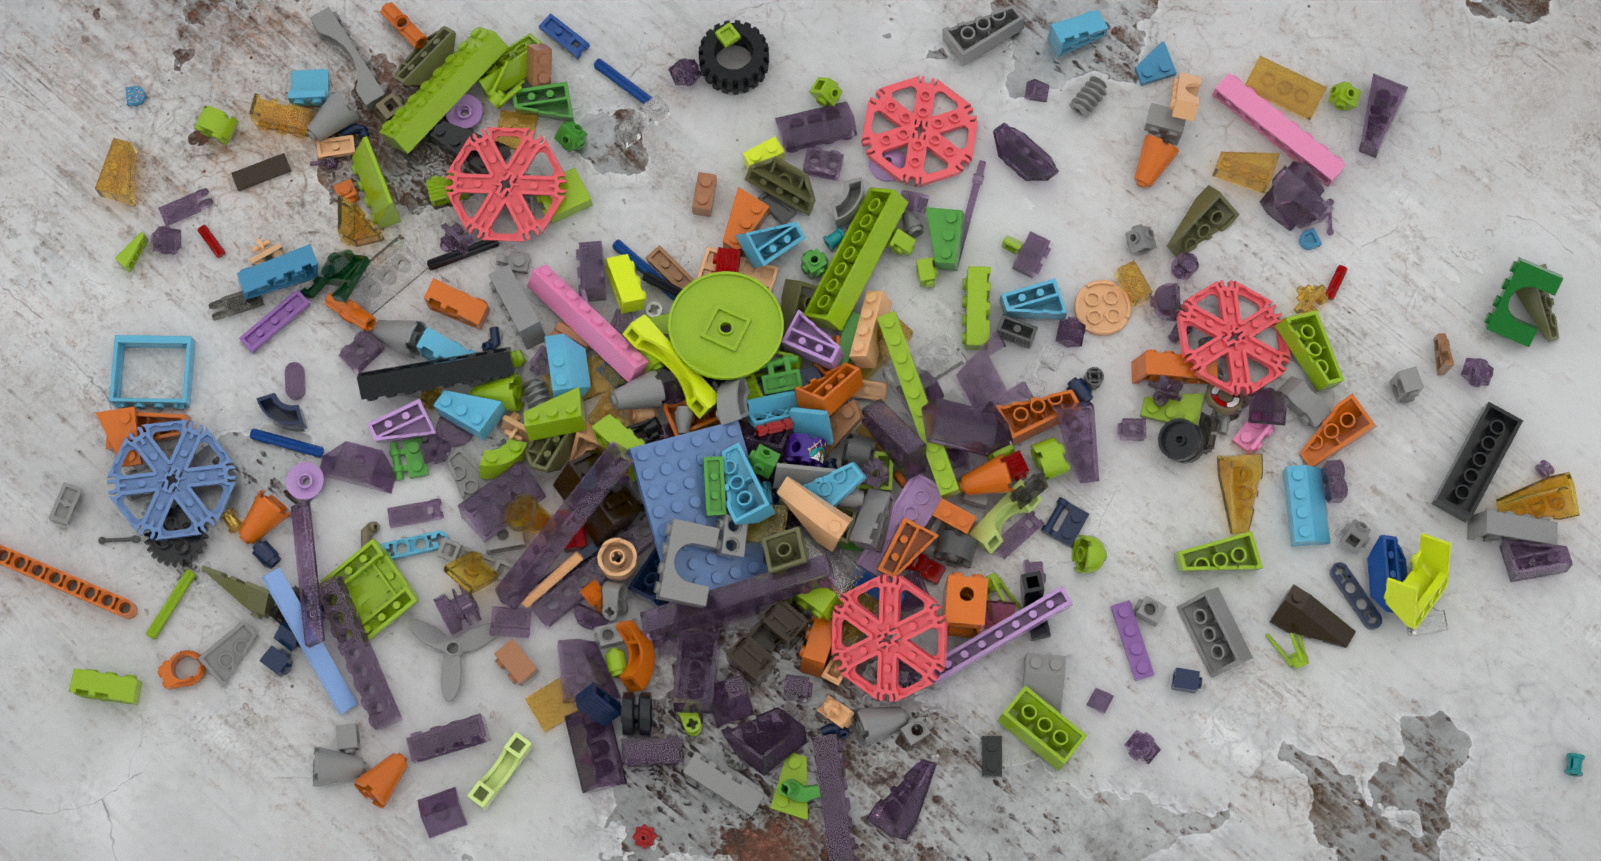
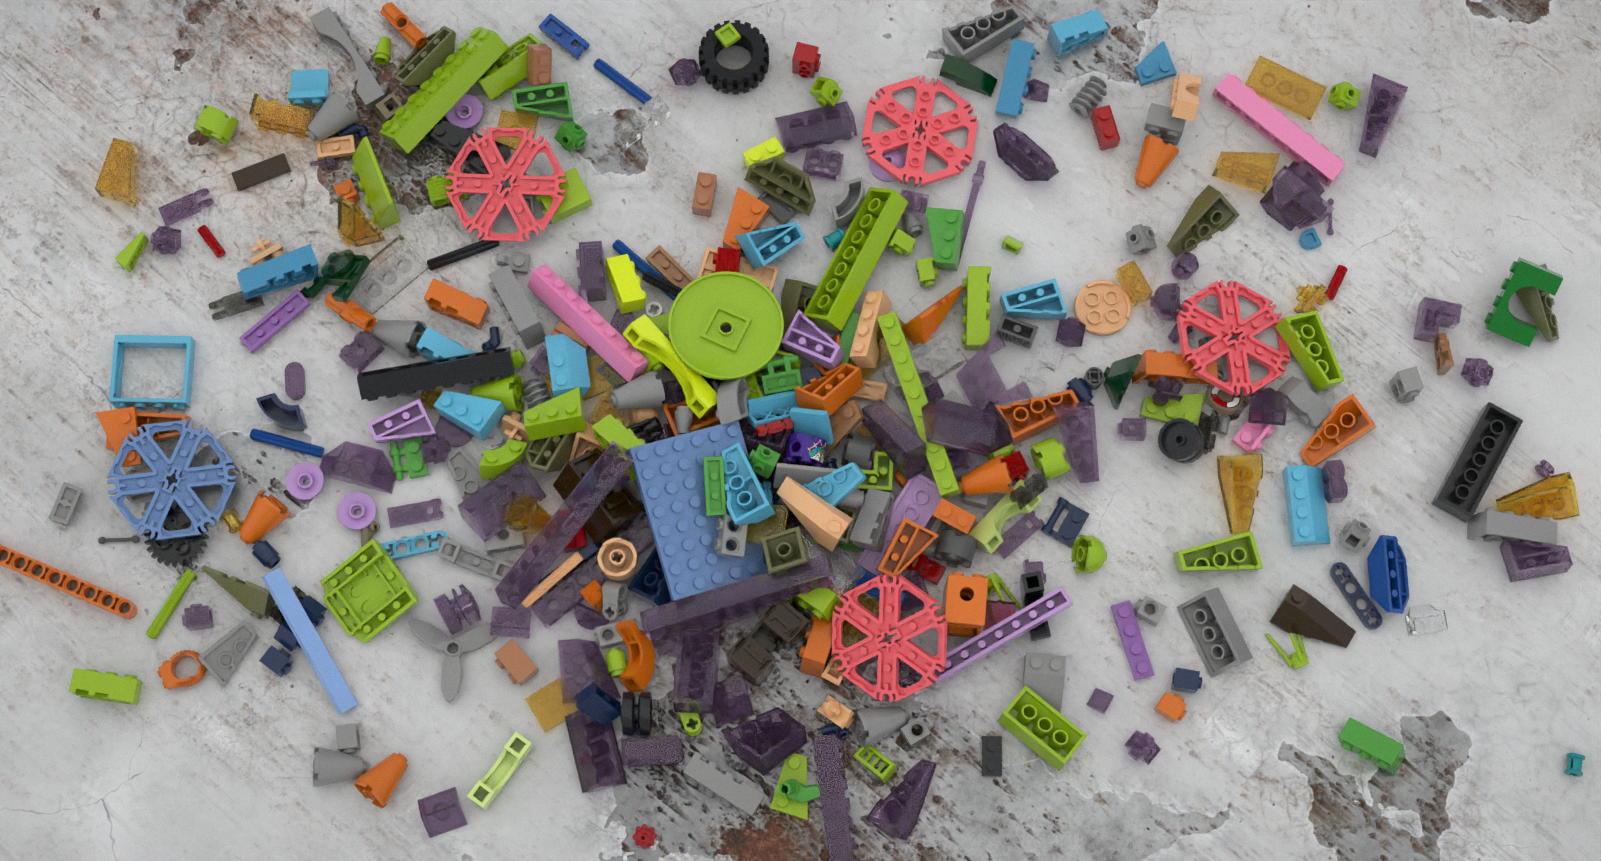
(135, 96): dark azure tile -> none
(198, 617): none -> clear purple brick
(307, 574): clear purple tile -> none
(352, 503): none -> lavender dish
(367, 658): clear purple brick -> none
(382, 53): none -> lime cone
(448, 738): clear purple wedge -> none
(453, 239): clear purple hips -> none
(471, 572): clear yellow tile -> none
(498, 97): lime plant -> none
(671, 585): light grey arch -> none
(797, 688): clear purple brick -> none
(806, 60): none -> red brick
(814, 269): bright green brick -> none
(881, 475): clear purple brick -> none
(887, 774): none -> lime slope
(929, 320): none -> orange wedge
(967, 75): none -> dark green slope
(1014, 78): none -> dark azure wedge
(1031, 254): clear purple brick -> none
(1105, 127): none -> red brick
(1119, 377): none -> dark green wedge
(1171, 707): none -> orange brick
(1372, 746): none -> bright green wedge
(1424, 584): neon yellow windscreen -> none
(1433, 314): none -> clear purple brick

